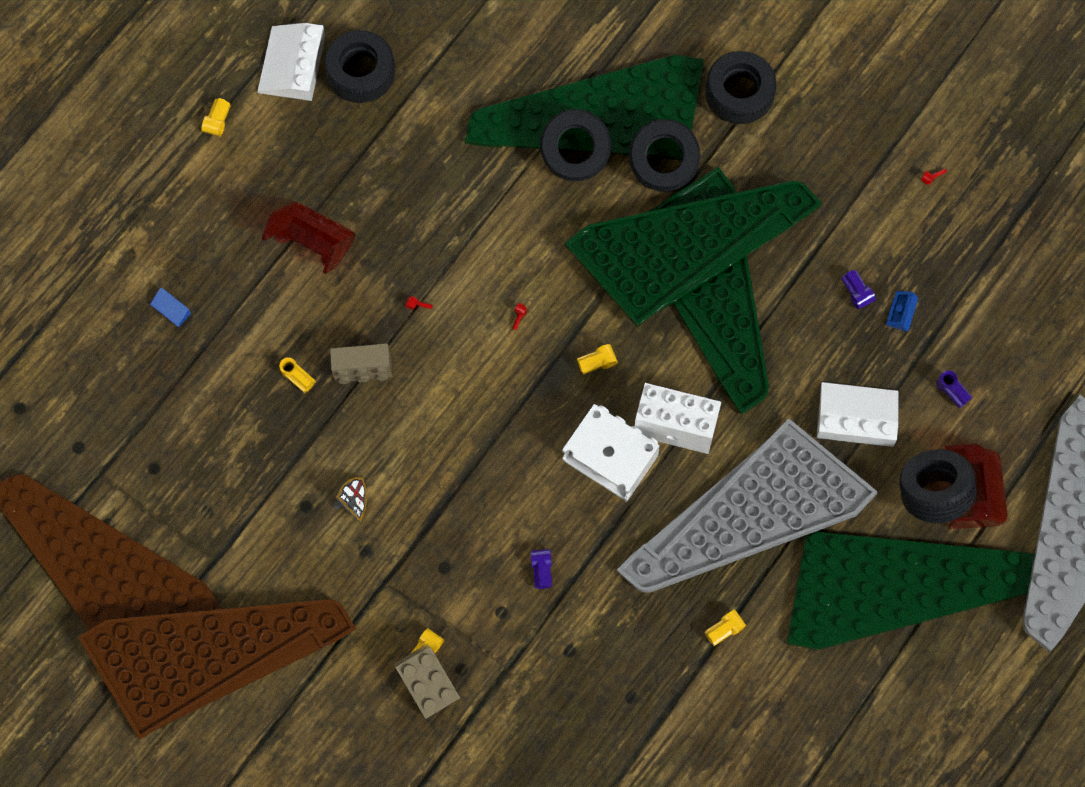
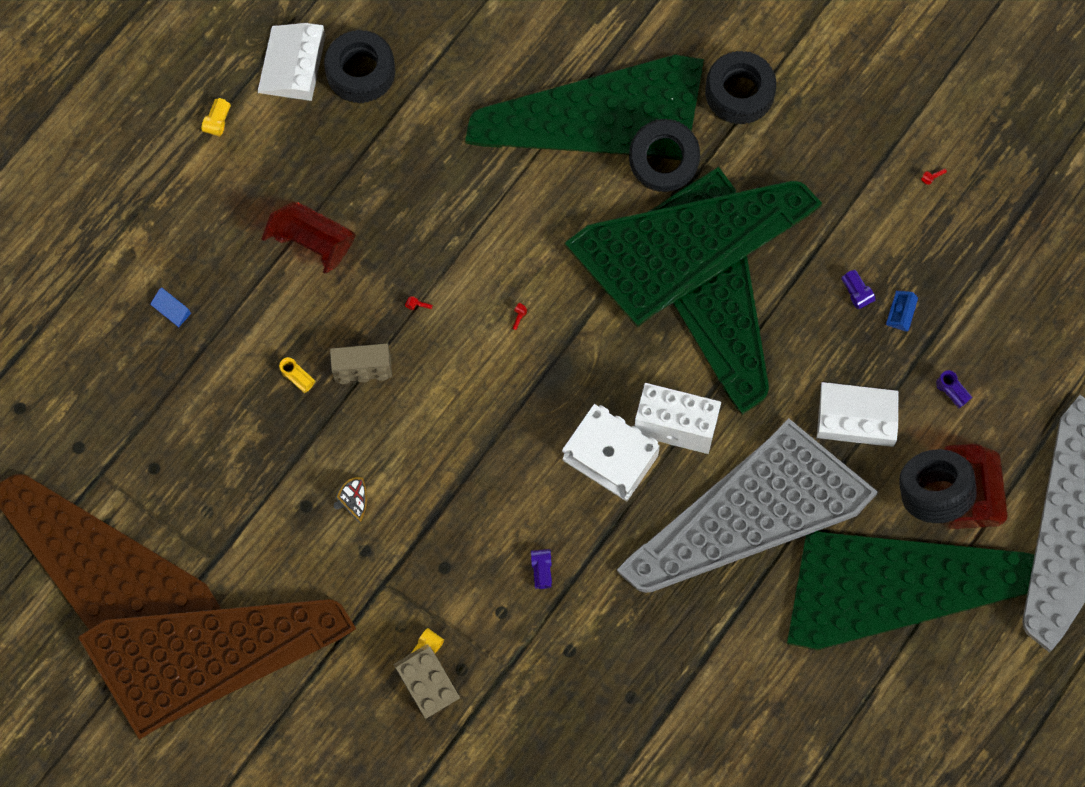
(575, 119): black tyre -> none
(601, 358): yellow piece -> none
(729, 625): yellow piece -> none

